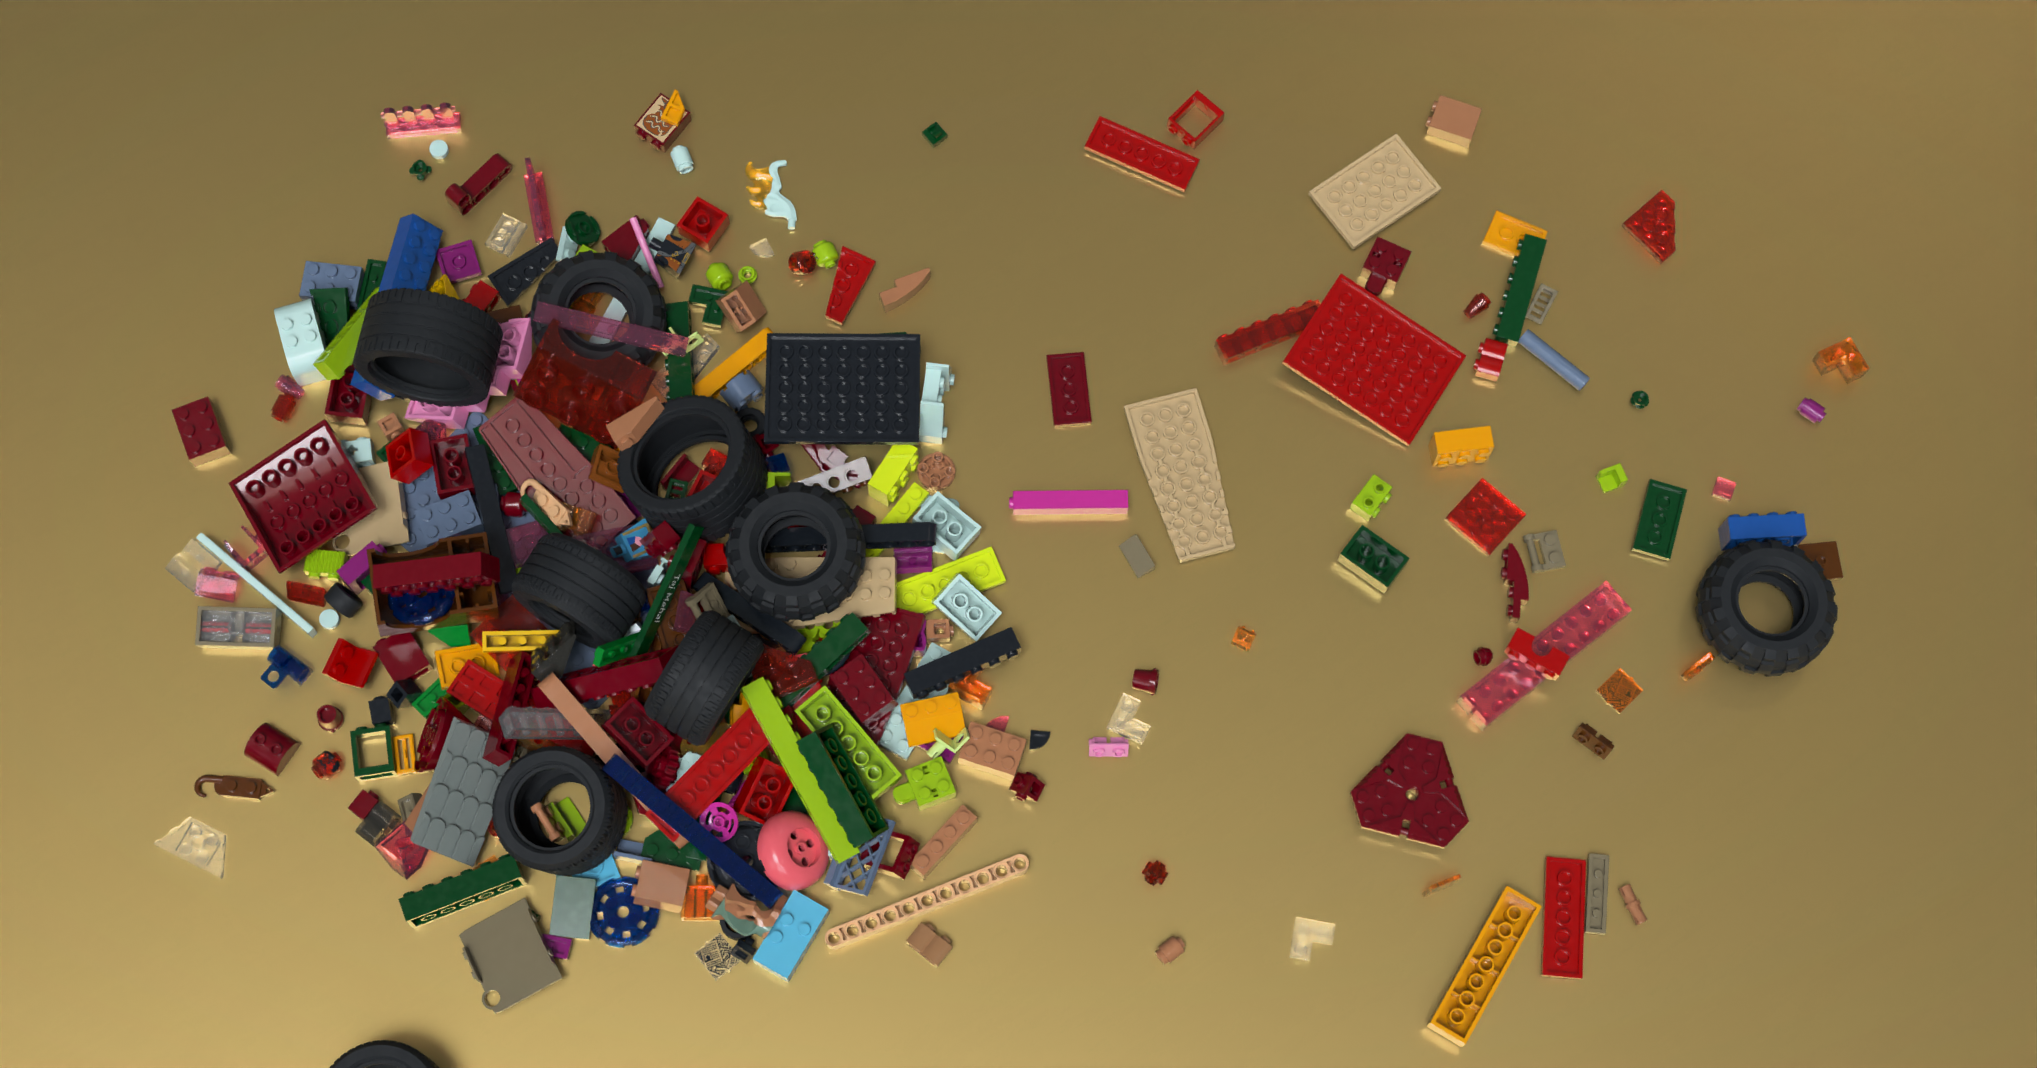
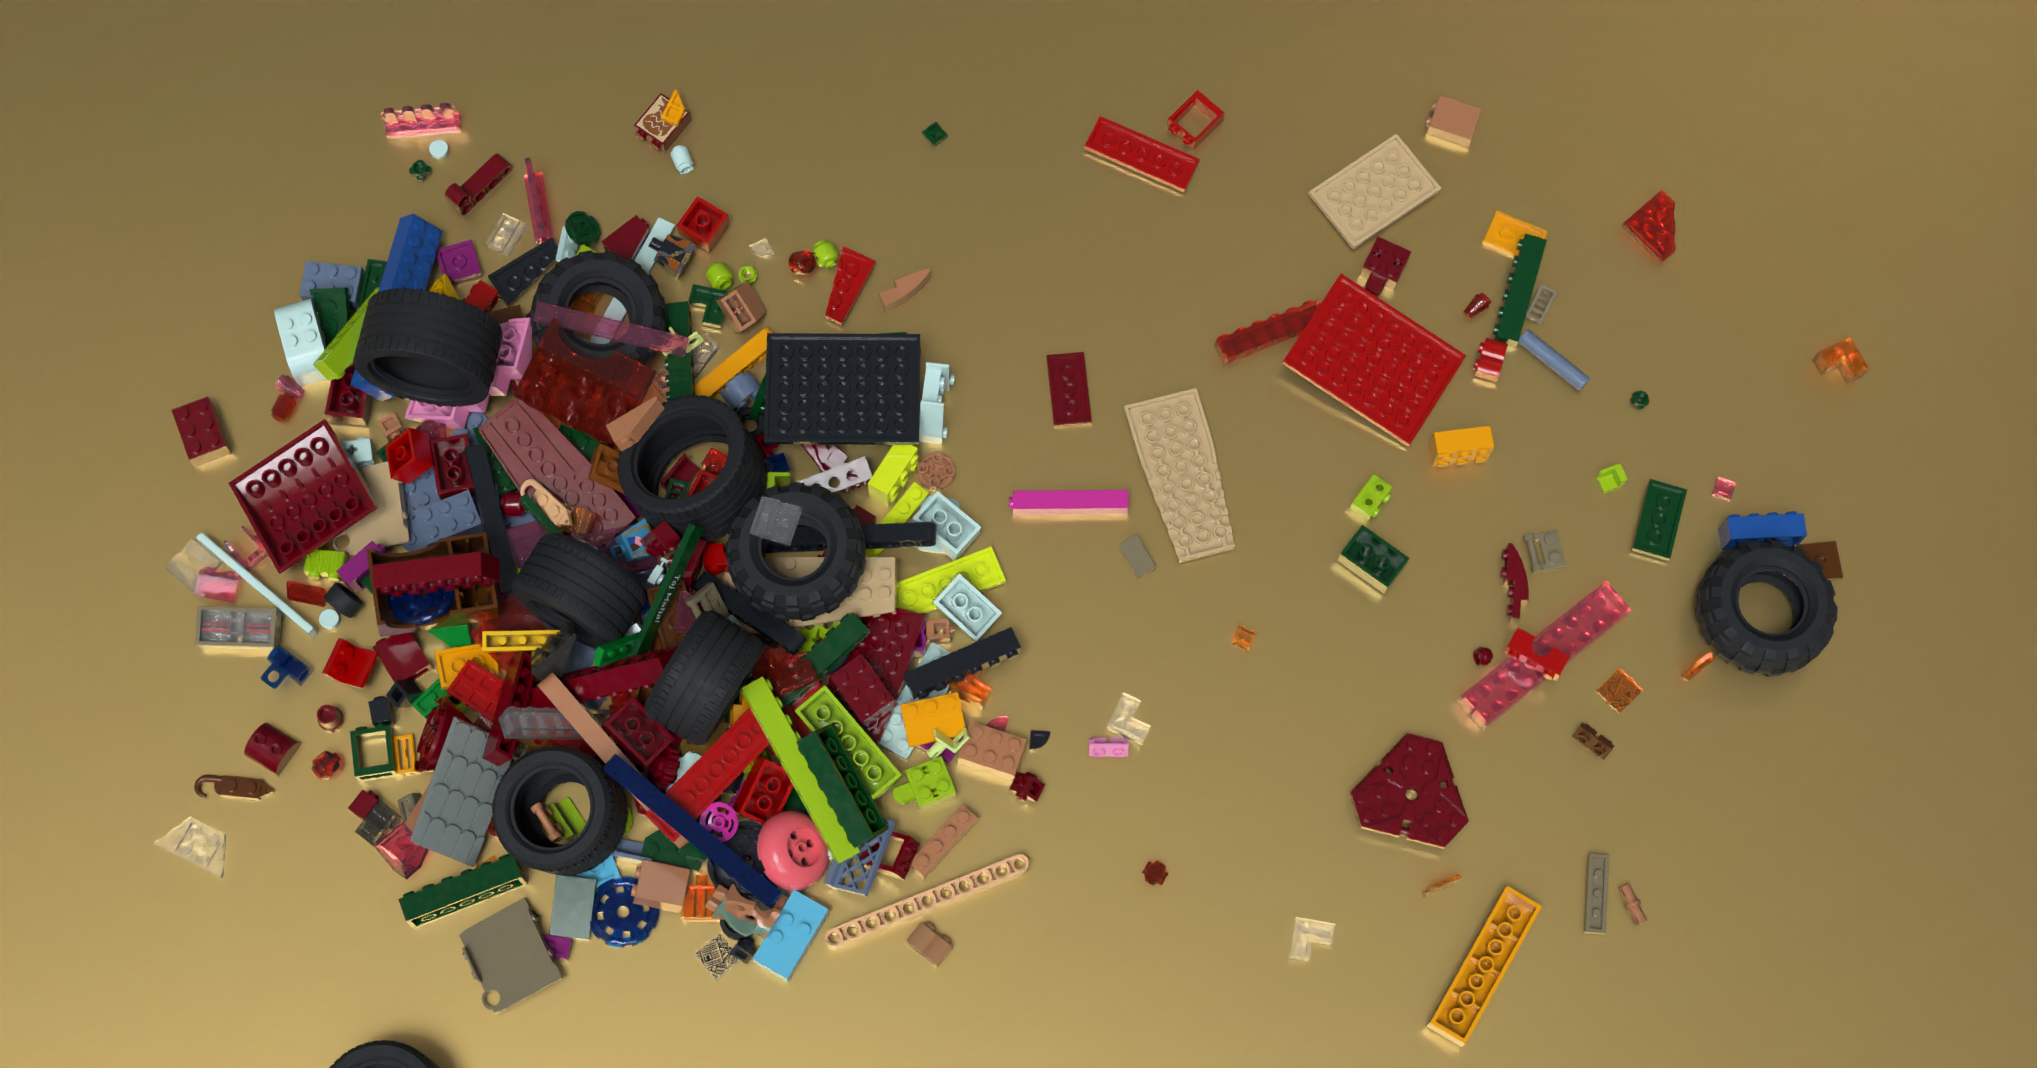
(646, 251): bright pink bar -> none
(759, 405): none -> dark green plate
(767, 192): piece -> none
(776, 520): none -> clear slope
(913, 559): magenta plate -> none
(1146, 680): dark red piece -> none
(1170, 950): nougat brick -> none
(1485, 517): clear red plate -> none
(1563, 918): red plate -> none
(1811, 410): magenta brick -> none

